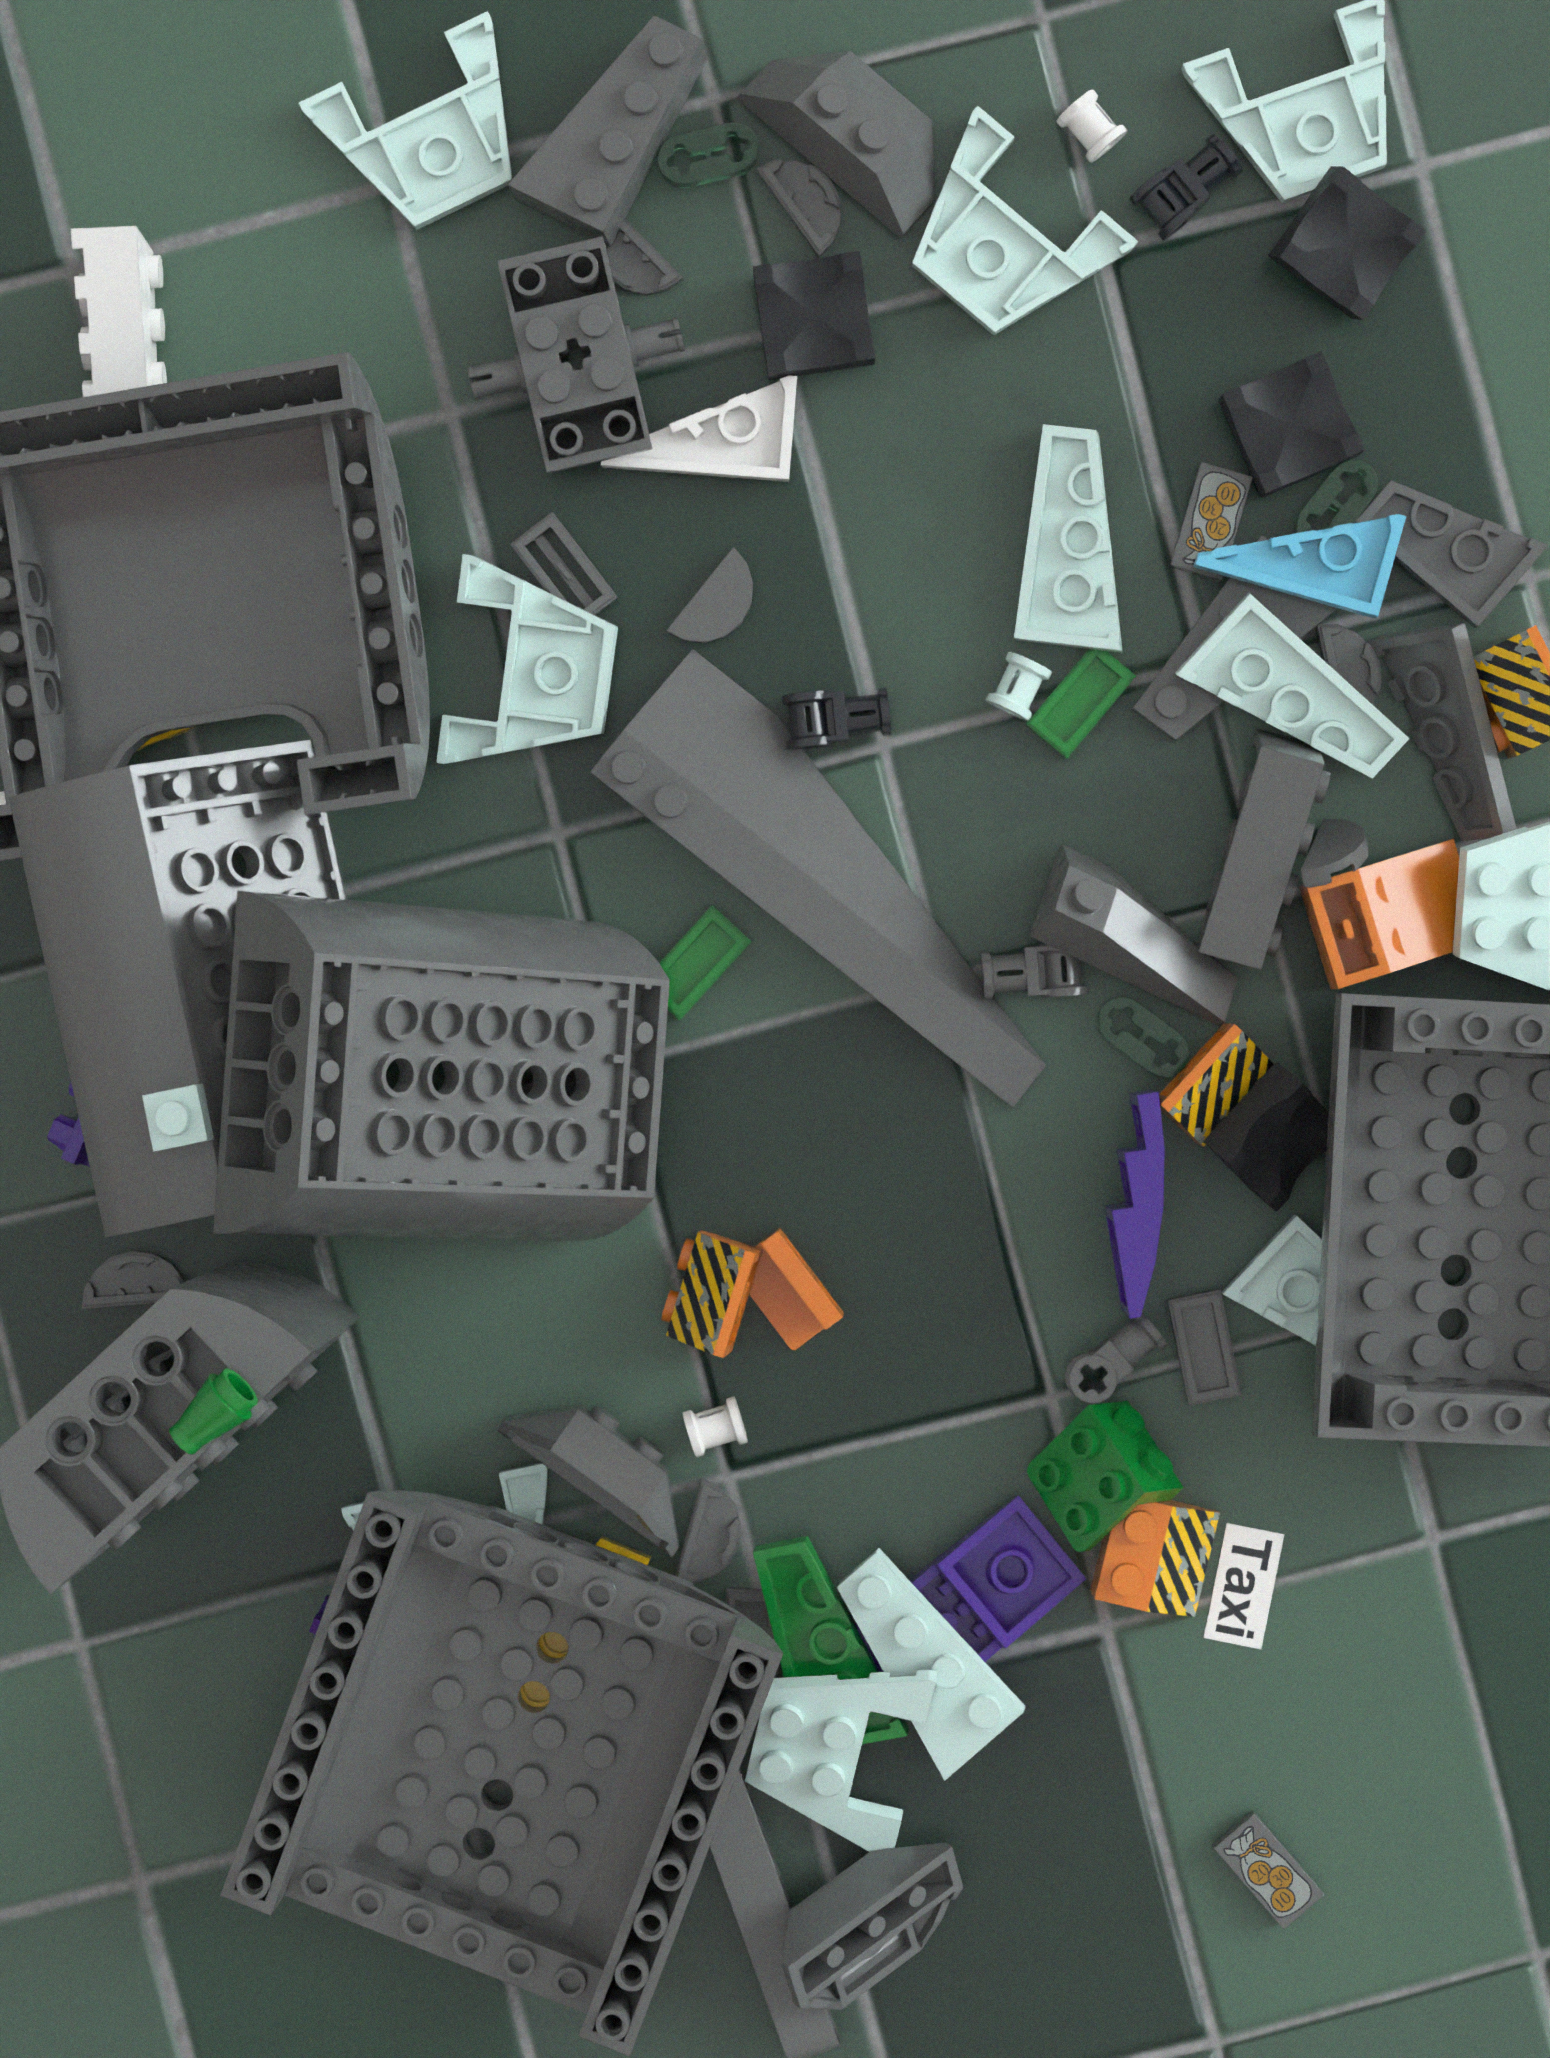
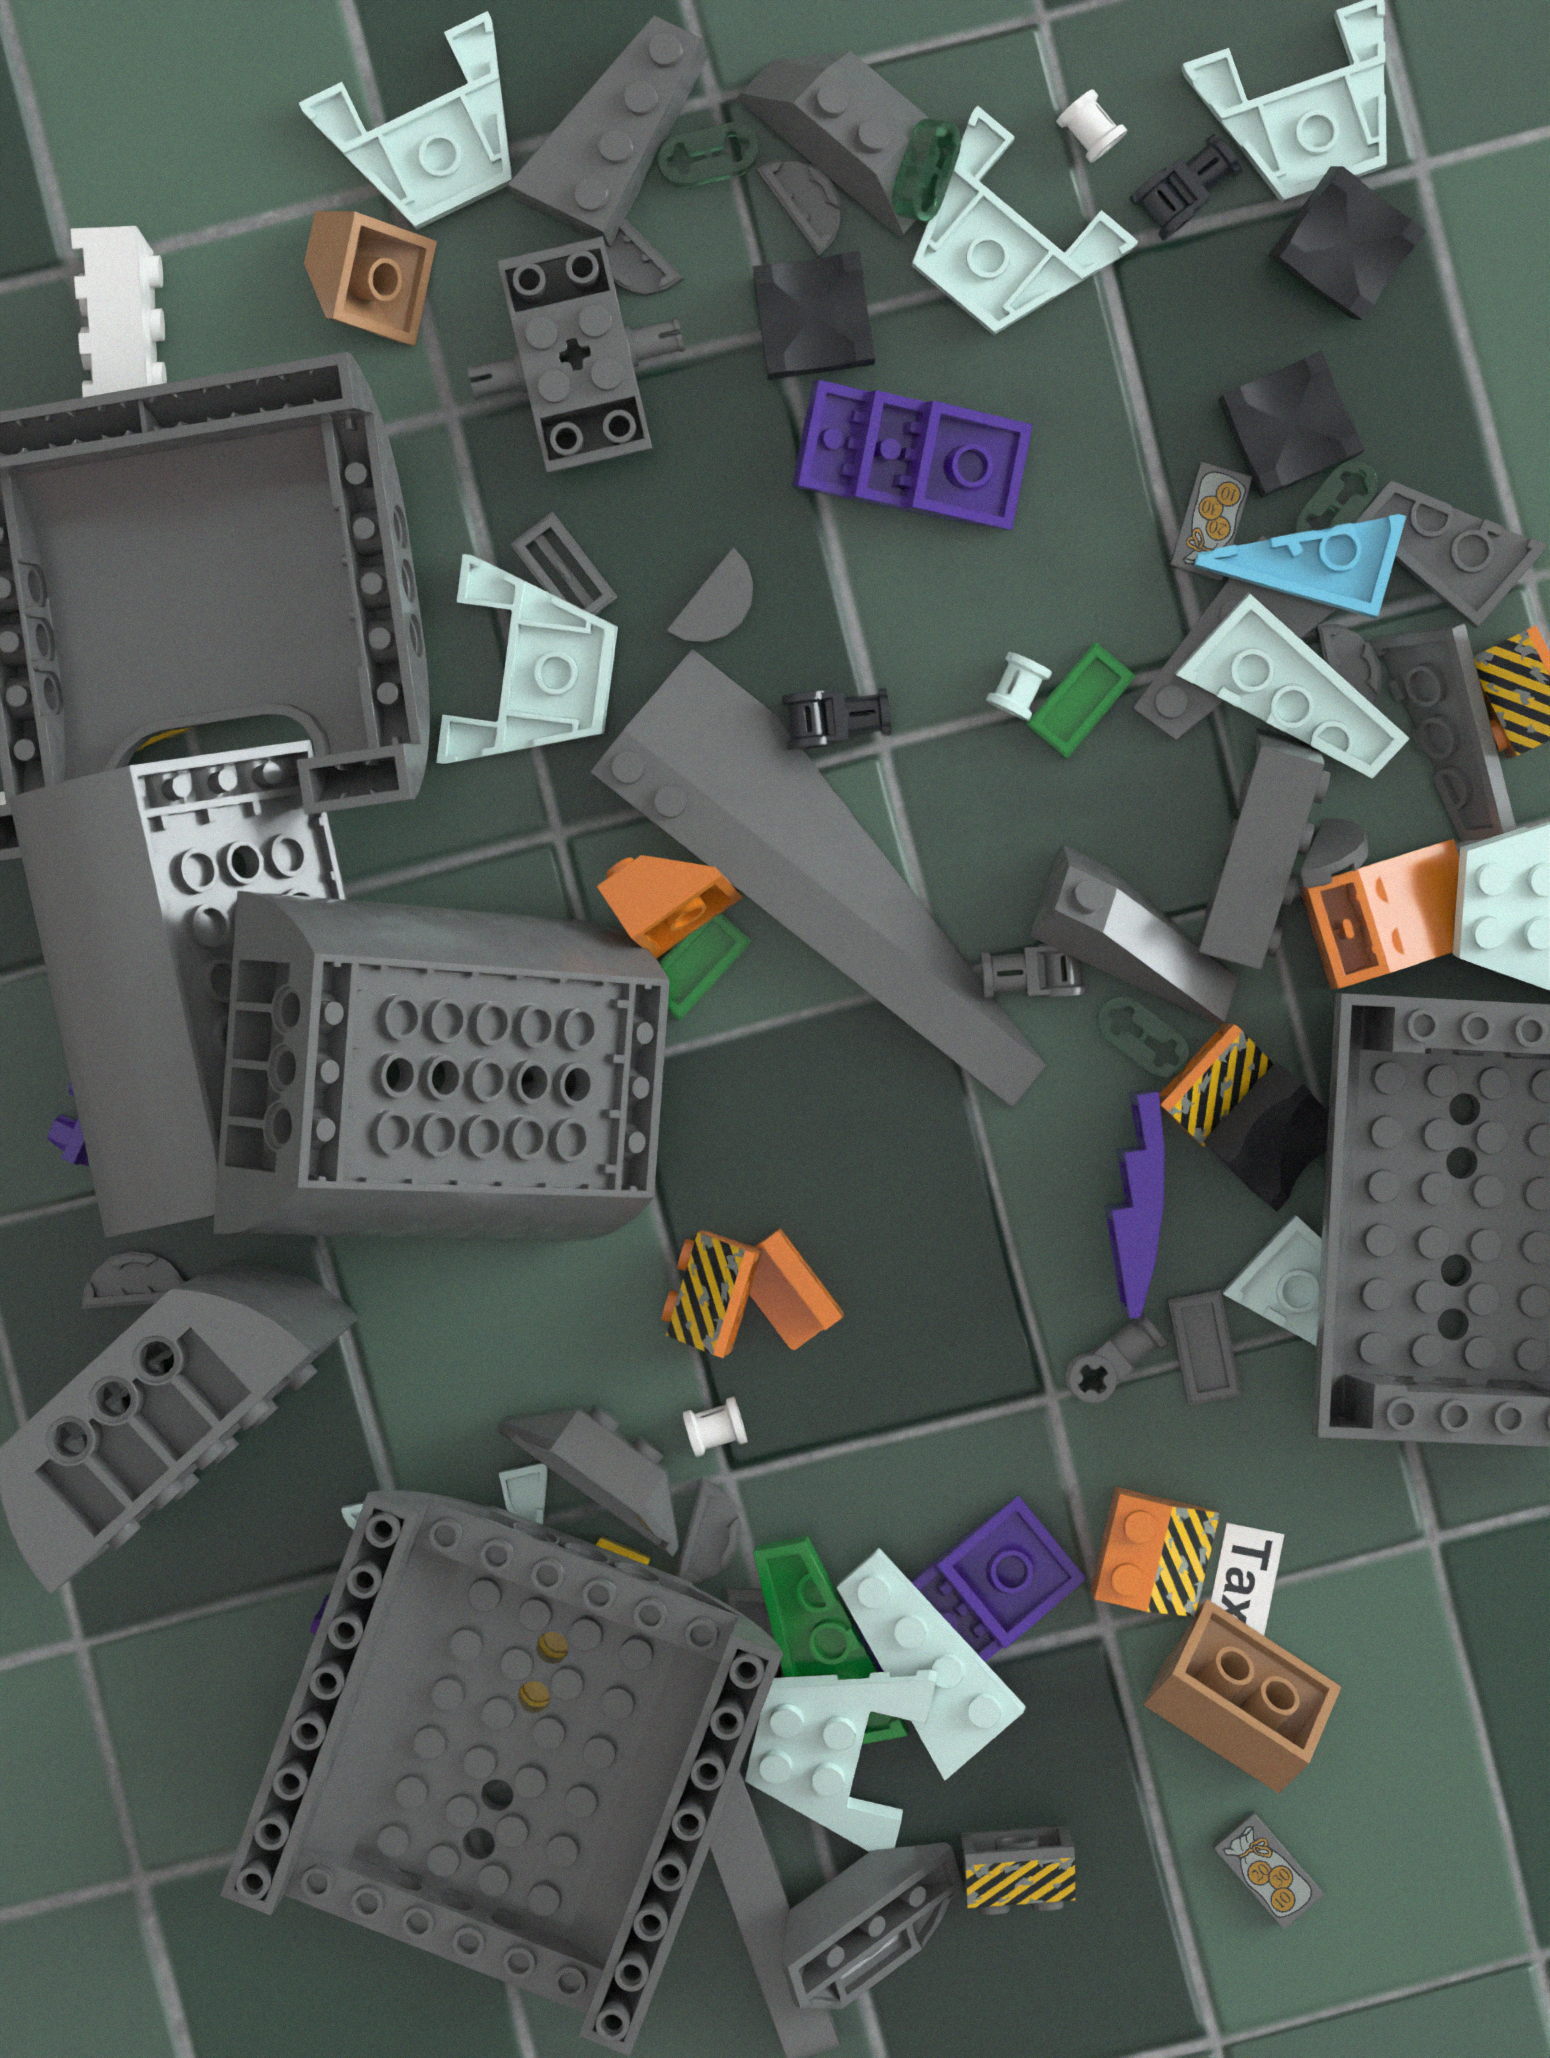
(178, 1117): light aqua plate -> none
(217, 1408): green cone -> none
(369, 273): none -> medium nougat slope
(665, 899): none -> orange slope
(734, 440): white wing -> none
(912, 455): none -> dark purple slope
(926, 169): none -> clear green beam
(1018, 1869): none -> slope
(1068, 554): light aqua wing -> none
(1101, 1472): green bracket -> none
(1243, 1697): none -> medium nougat slope

